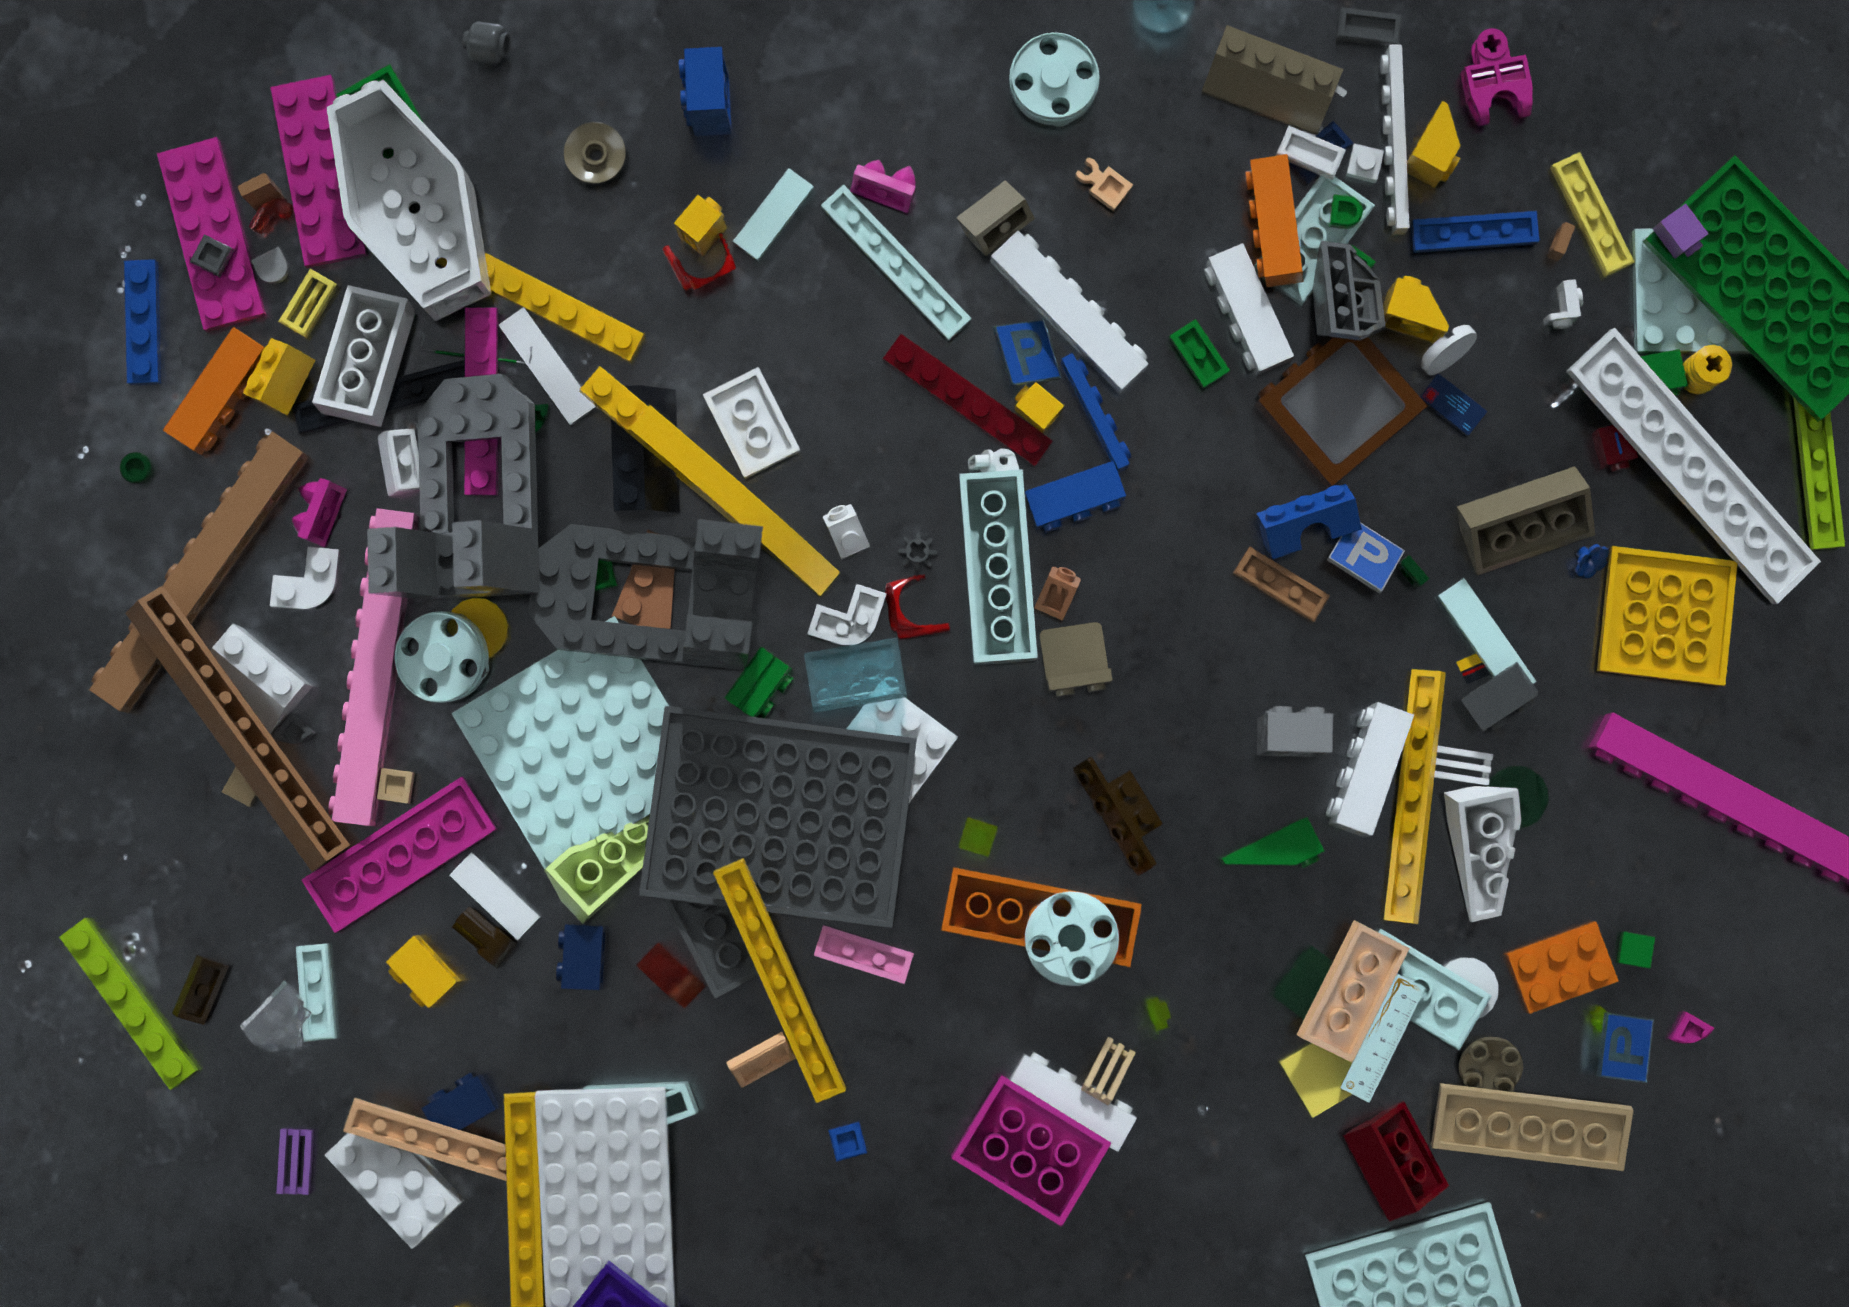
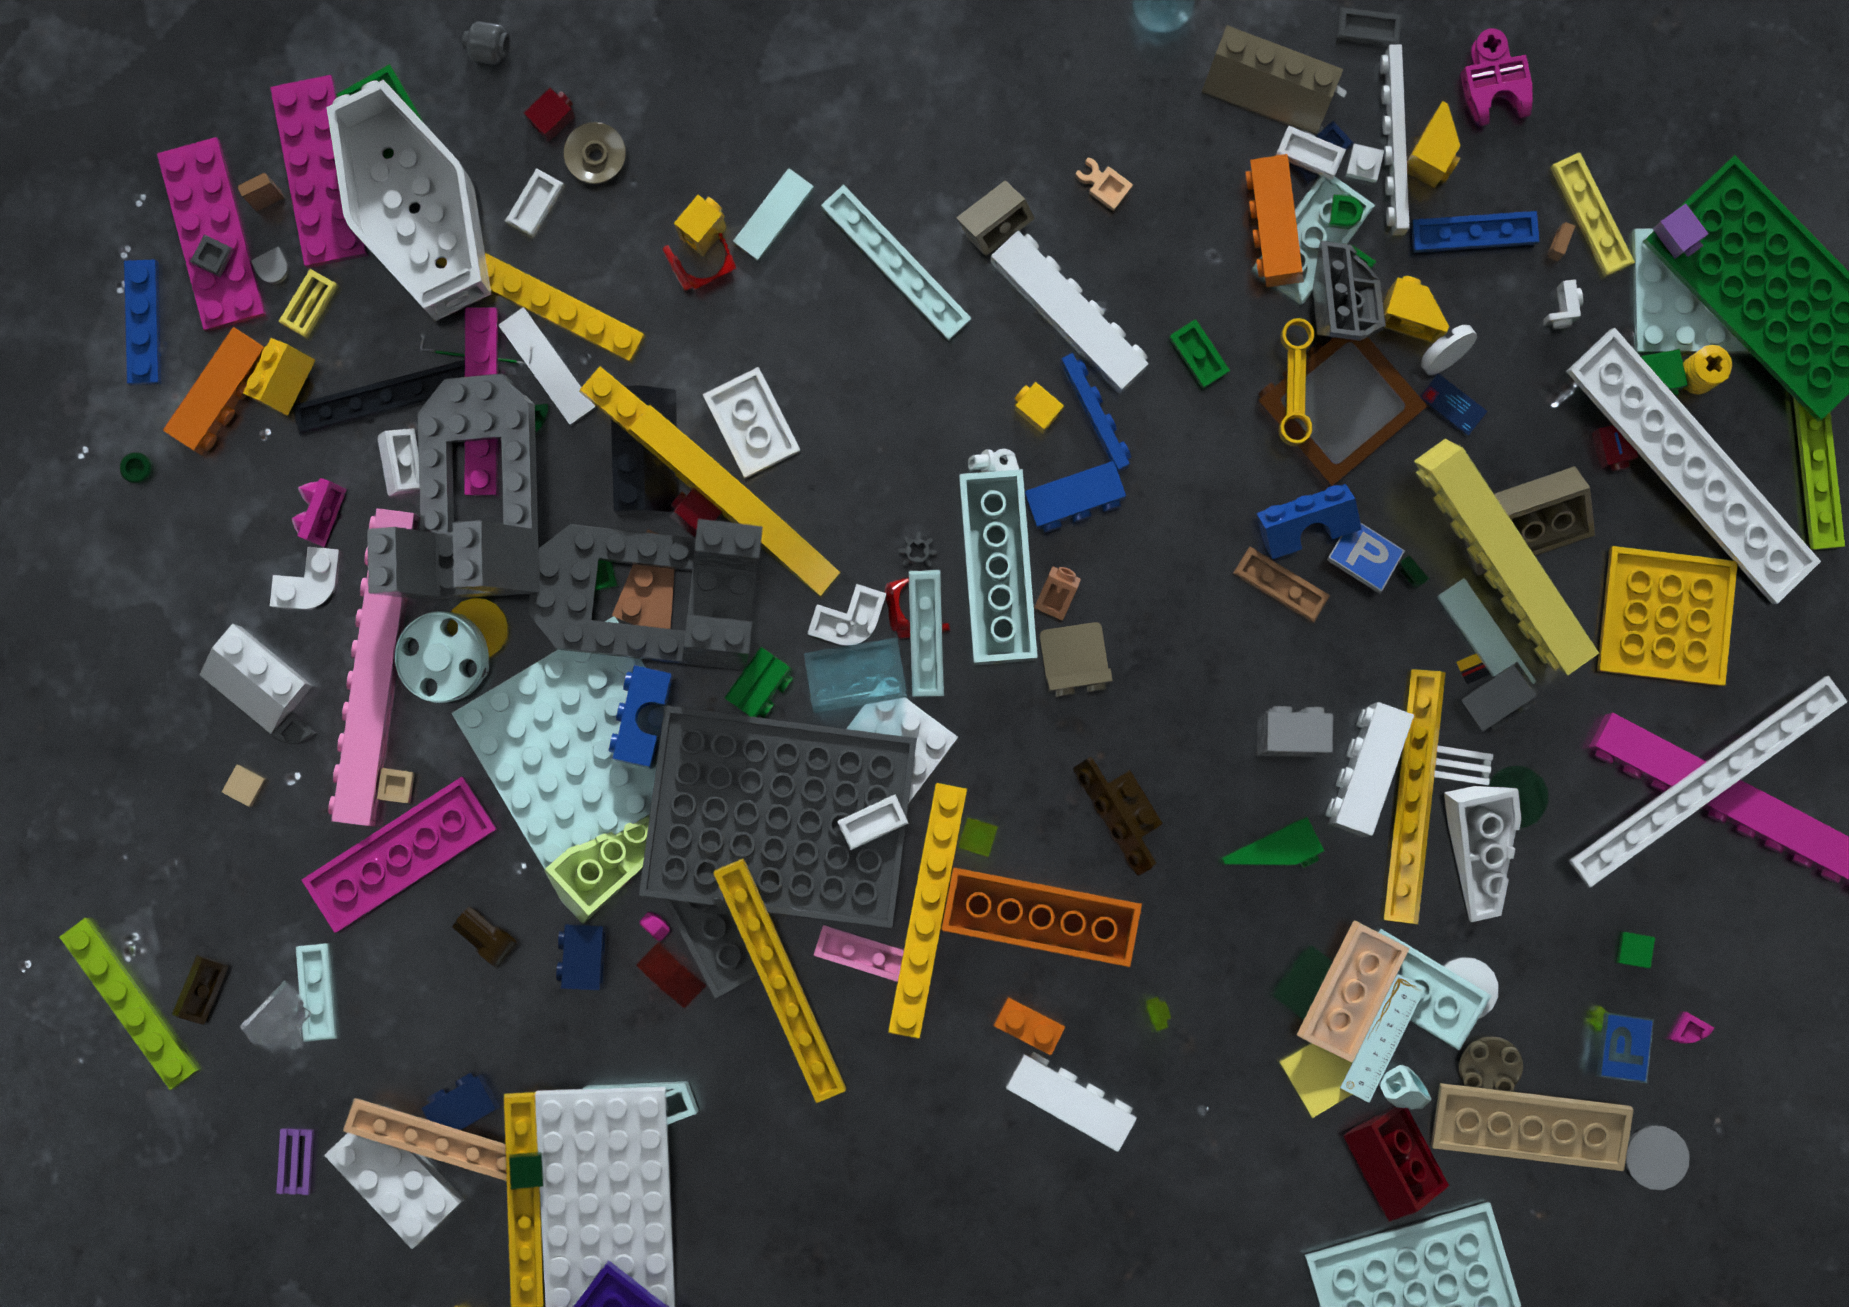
(204, 563): medium nougat brick -> none
(237, 728): medium nougat brick -> none
(270, 209): clear red arm -> none
(364, 356): white brick -> none
(422, 972): yellow brick -> none
(495, 896): white tile -> none
(526, 1170): none -> dark green tile
(534, 203): none -> white tile
(550, 113): none -> dark red brick
(644, 689): none -> blue arch
(655, 925): none -> dark pink tile
(691, 508): none -> dark red brick
(706, 91): blue brick -> none
(761, 1059): light nougat plate -> none
(845, 530): white bracket -> none
(847, 1141): blue tile -> none
(872, 822): none -> white tile
(892, 191): dark pink tile -> none
(926, 633): none -> light aqua tile
(927, 911): none -> yellow plate
(967, 400): dark red plate -> none
(1026, 352): blue piece -> none
(1029, 1025): none -> orange brick
(1031, 1150): dark pink slope -> none
(1054, 79): light aqua piece -> none
(1071, 938): light aqua piece -> none
(1117, 1051): tan tile -> none
(1248, 309): white brick -> none
(1296, 381): none -> yellow piece
(1404, 1088): none -> light aqua rock
(1505, 556): none -> light yellow brick
(1561, 967): orange plate -> none
(1591, 560): blue plant -> none
(1657, 1157): none -> light grey tile
(1708, 781): none -> white plate

